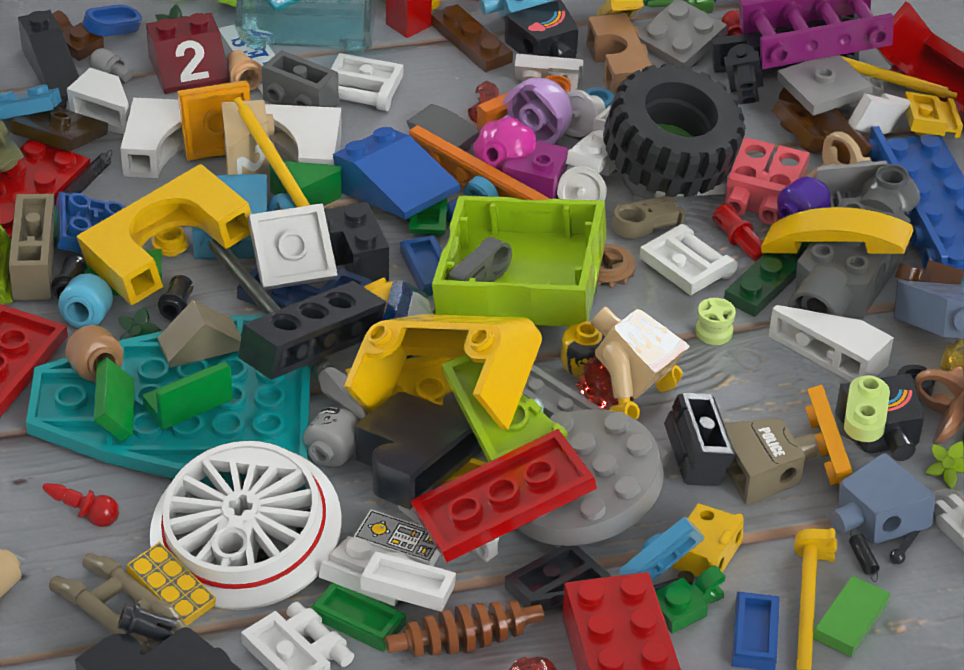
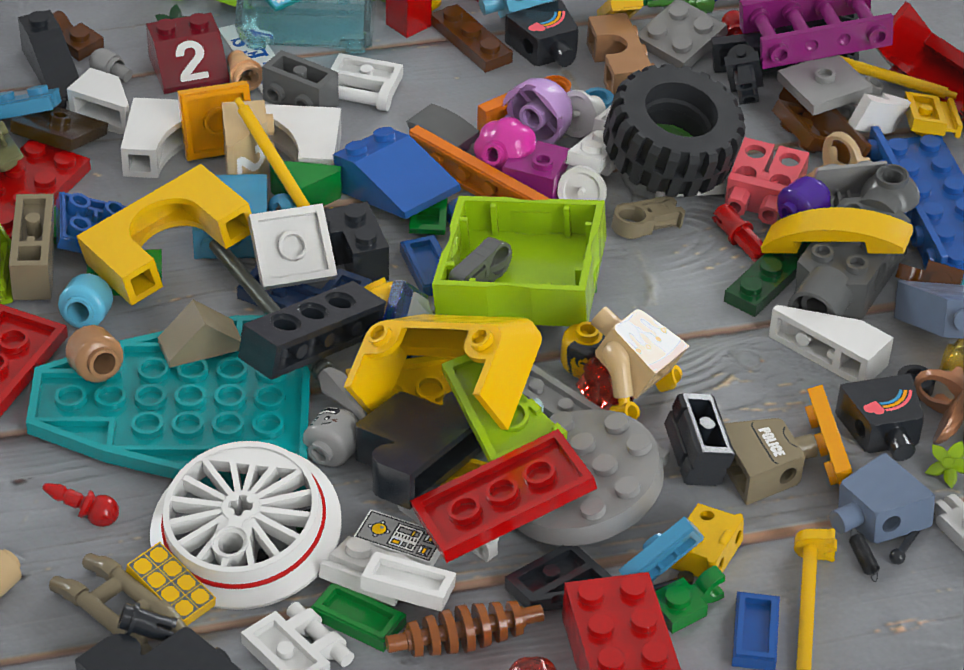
(71, 268): black pin -> none
(98, 162): black piece -> none
(112, 20): blue tile -> none
(114, 399): green tile -> none
(138, 325): dark green plant -> none
(171, 241): yellow plate -> none
(176, 297): black pin -> none
(189, 396): green panel -> none
(480, 187): dark azure tile -> none
(487, 91): clear red arm -> none
(542, 66): white plate -> none
(620, 265): medium nougat gear -> none
(687, 259): white plate -> none
(715, 321): yellowish green wheel -> none
(851, 616): bright green tile -> none
(866, 408): yellowish green plate -> none

